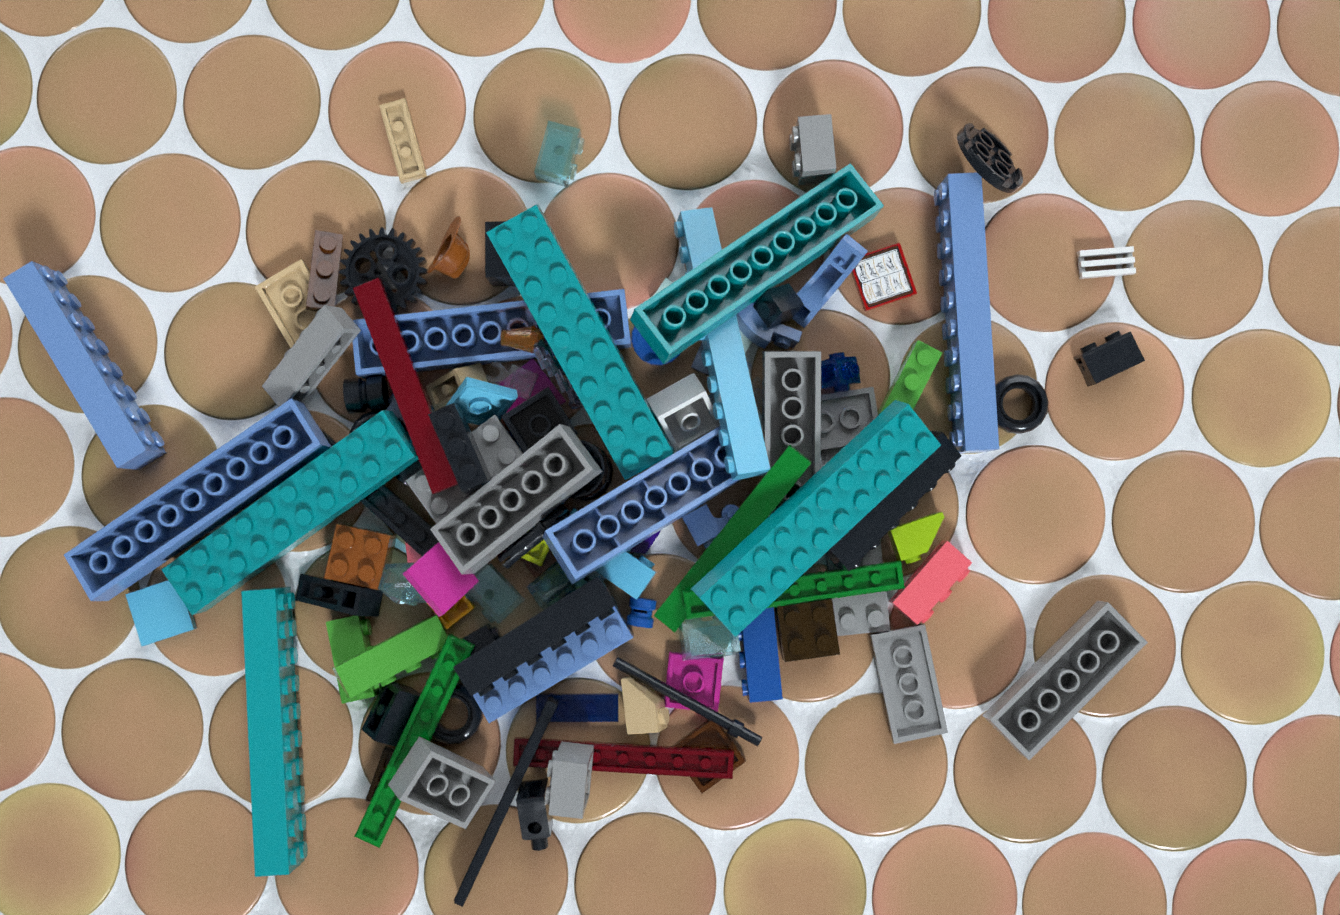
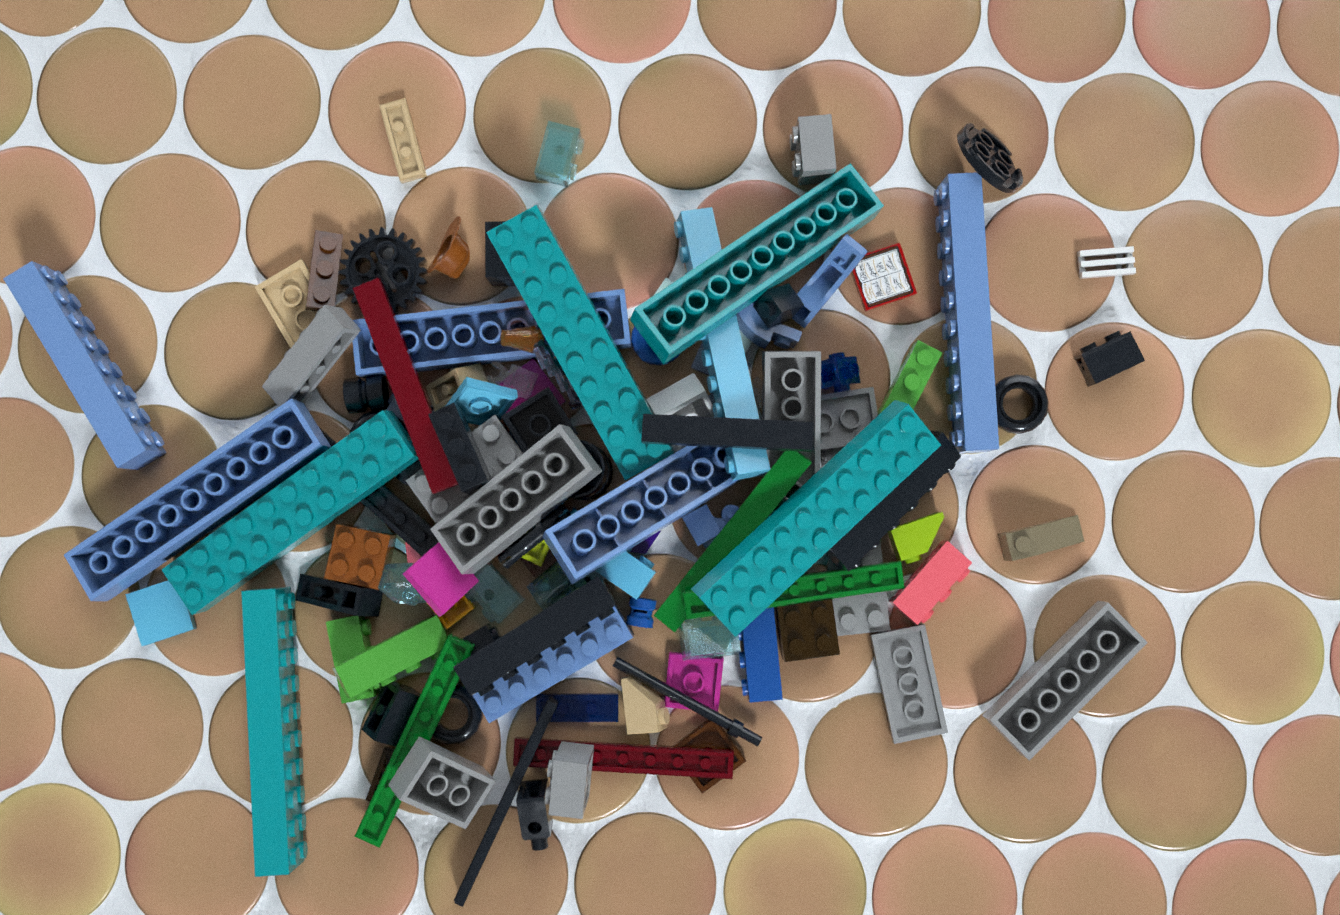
(727, 432): none -> black tile
(1040, 538): none -> dark tan slope

